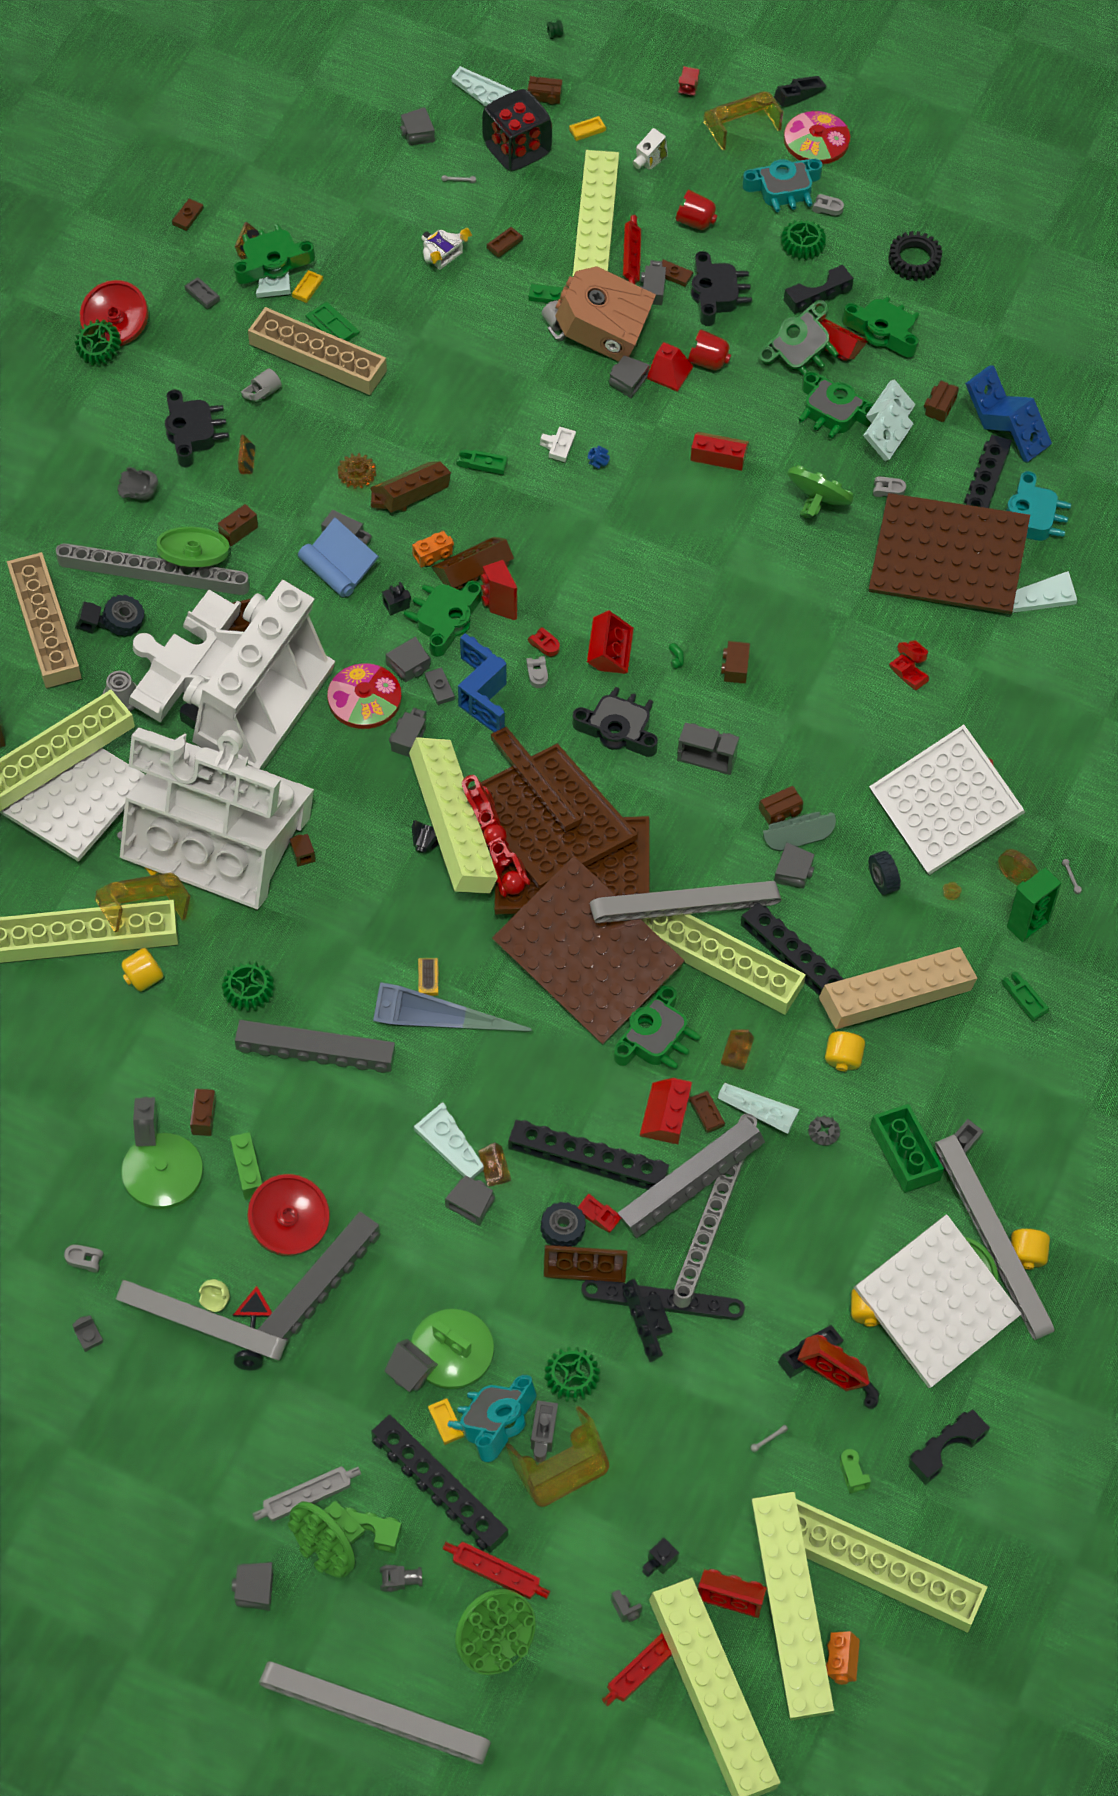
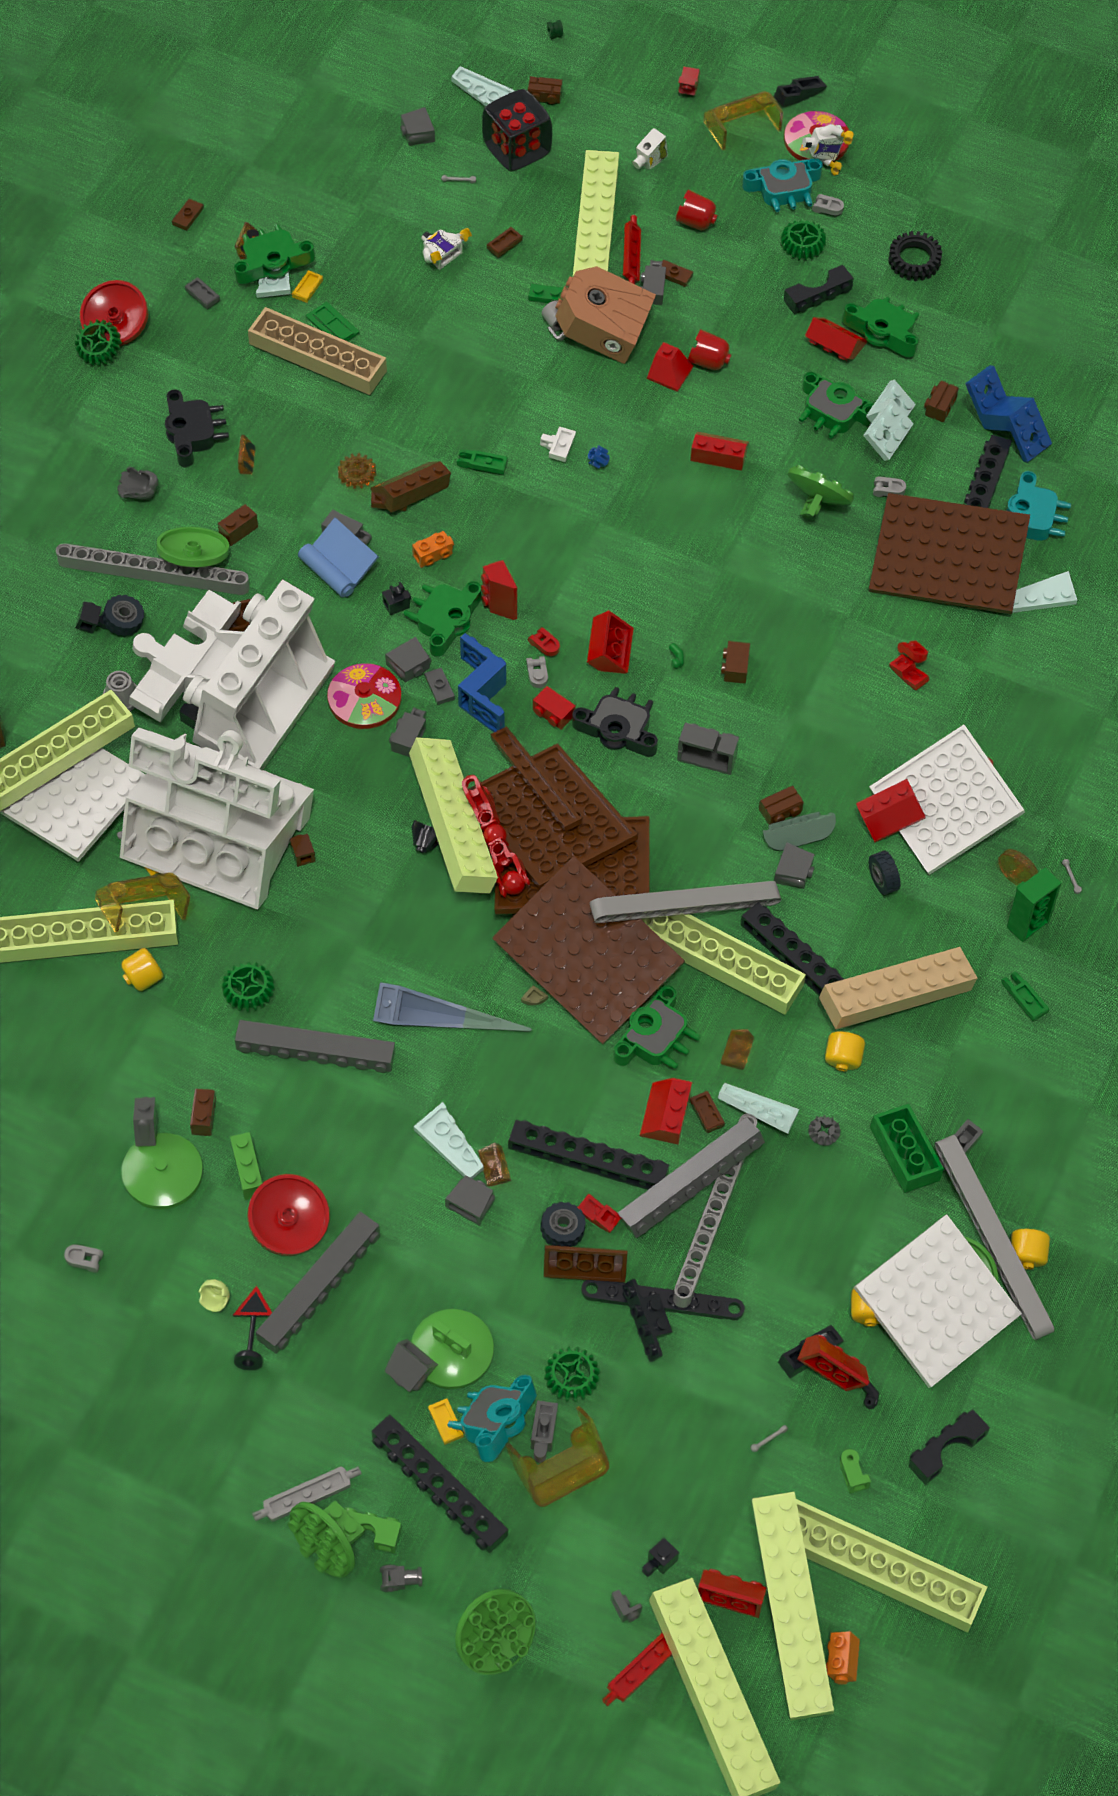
(44, 620): tan brick -> none
(87, 1333): dark grey bracket -> none
(201, 1320): light grey beam -> none
(253, 1585): dark grey torso -> none
(263, 385): light grey piece -> none
(375, 1712): light grey beam -> none
(428, 976): tile -> none
(470, 562): reddish brown slope -> none
(496, 1570): red plate -> none
(534, 996): none -> olive tile
(553, 707): none -> red brick
(587, 128): yellow tile -> none
(628, 375): dark grey torso -> none
(716, 288): black piece -> none
(806, 346): green piece -> none
(826, 144): none -> torso
(891, 810): none -> red slope
(952, 895): clear yellow plate -> none

